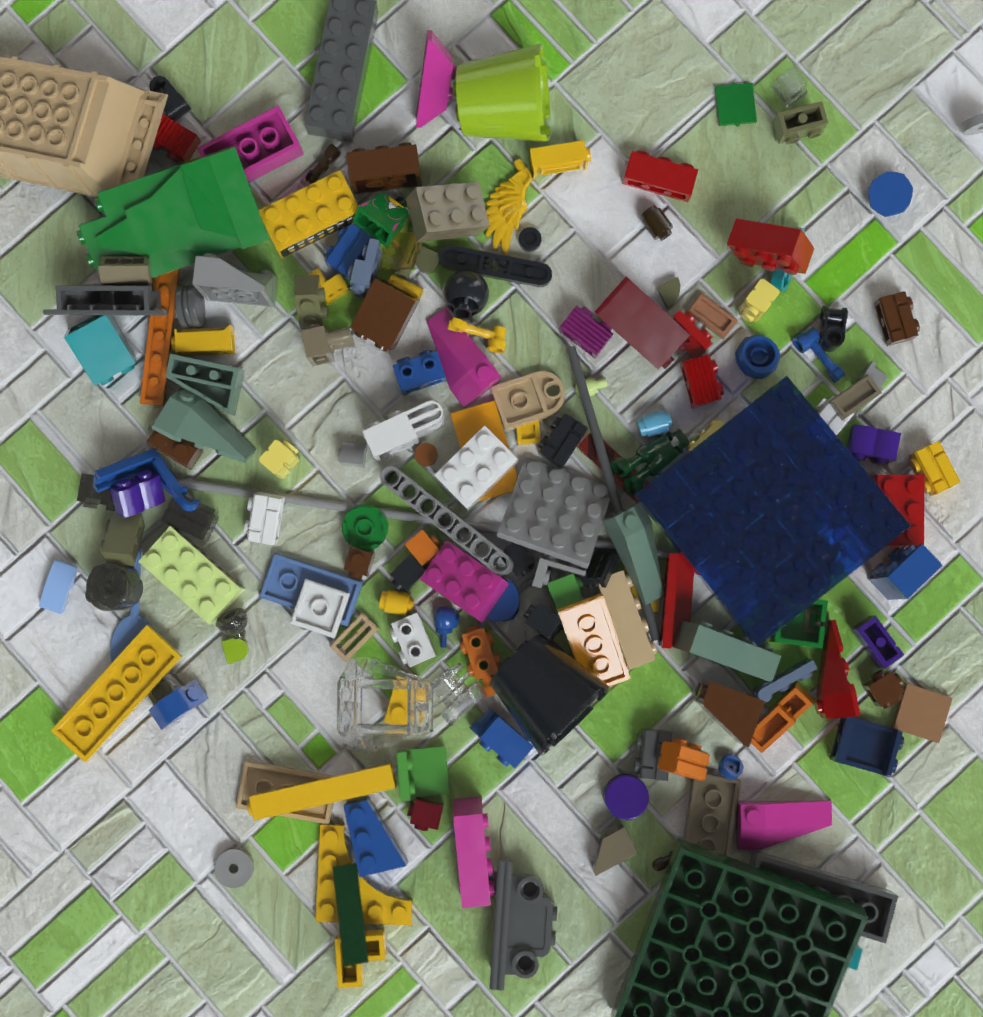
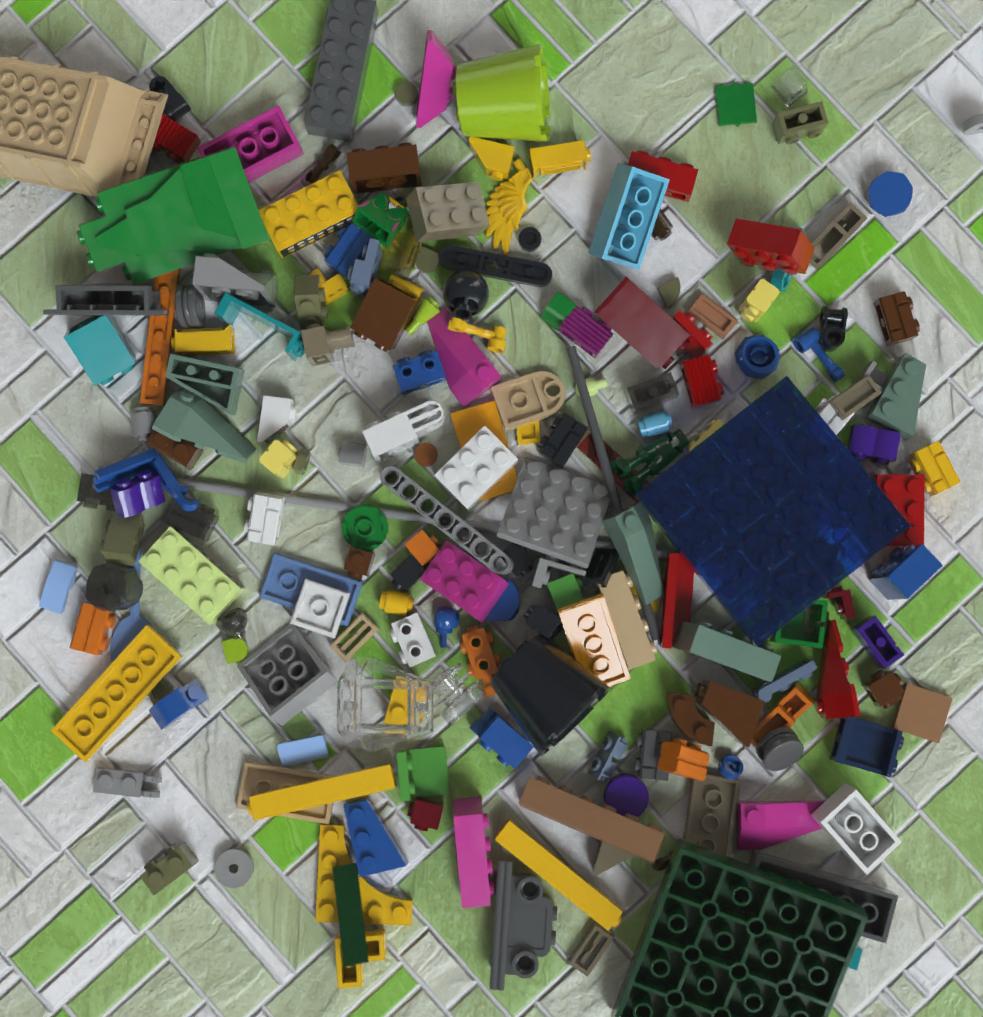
(92, 629): none -> orange brick
(124, 783): none -> light grey hinge
(125, 271): dark tan brick -> none
(142, 423): none -> light grey brick
(164, 872): none -> olive brick
(230, 307): none -> teal panel
(275, 417): none -> white slope
(287, 674): none -> light grey slope
(302, 462): none -> olive tile
(303, 750): none -> light blue slope
(406, 94): none -> olive tile
(426, 310): none -> lime cone
(493, 157): none -> yellow slope
(557, 310): none -> green brick
(559, 874): none -> yellow brick
(591, 819): none -> medium nougat brick
(602, 931): none -> dark tan tile
(611, 746): none -> sand blue hinge
(628, 216): none -> medium azure slope
(651, 393): none -> clear smoke brick
(687, 718): none -> reddish brown brick
(779, 749): none -> dark grey head
(836, 234): none -> dark tan slope
(844, 603): none -> dark red bracket
(856, 828): none -> white brick
(900, 398): none -> sand green wedge

